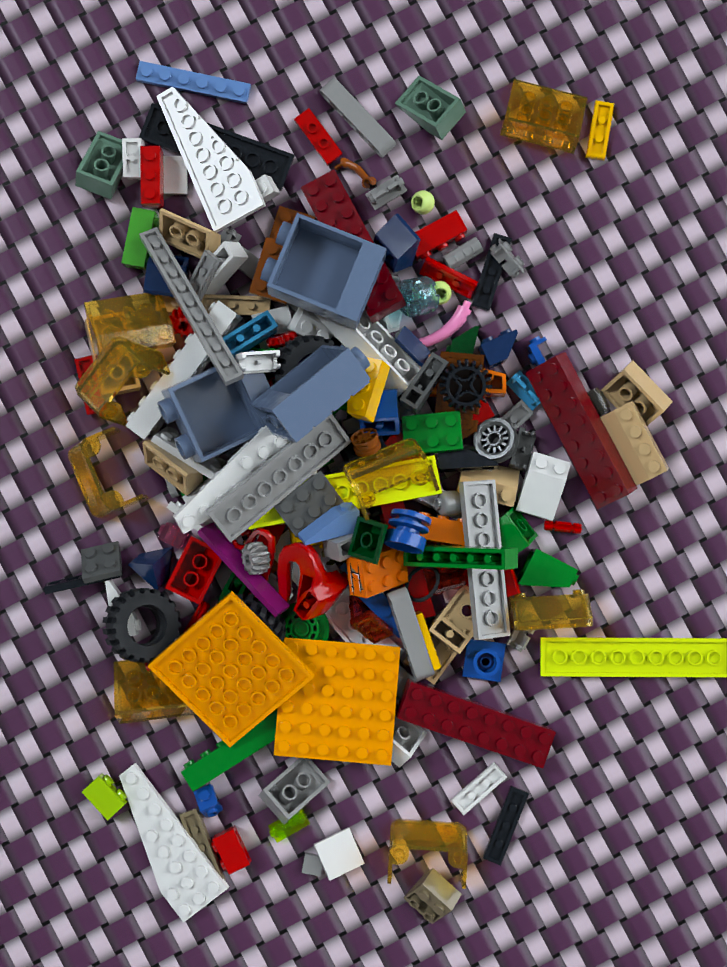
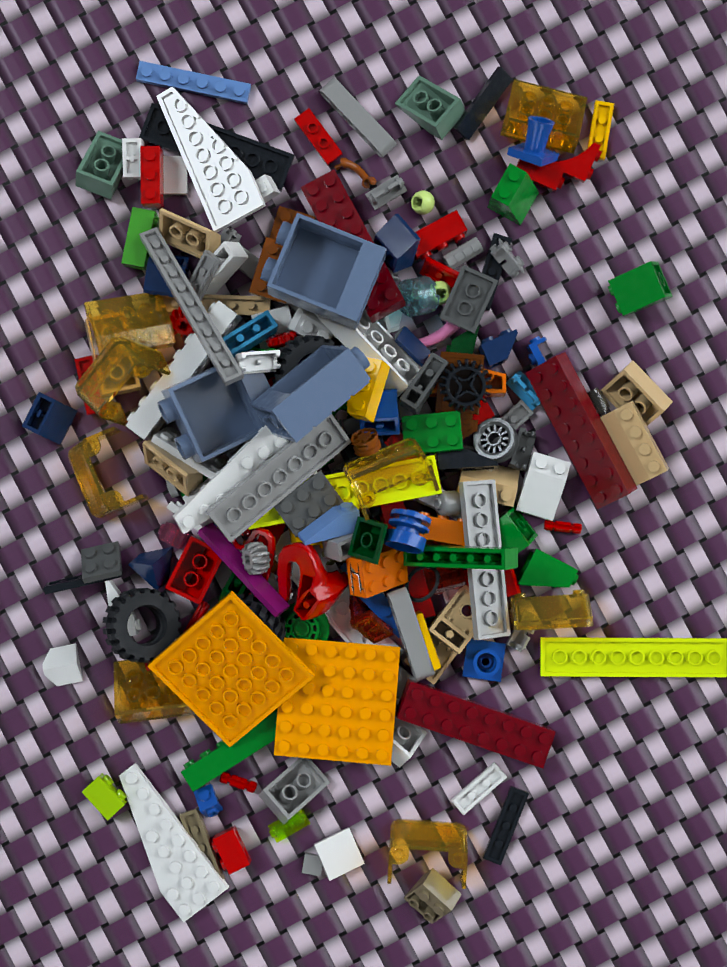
(49, 418): none -> dark blue slope
(63, 665): none -> white slope
(238, 782): none -> red axle
(468, 299): none -> dark grey plate
(483, 103): none -> black tile
(513, 195): none -> green slope
(534, 147): none -> blue plant
(551, 174): none -> red arch
(639, 288): none -> green slope

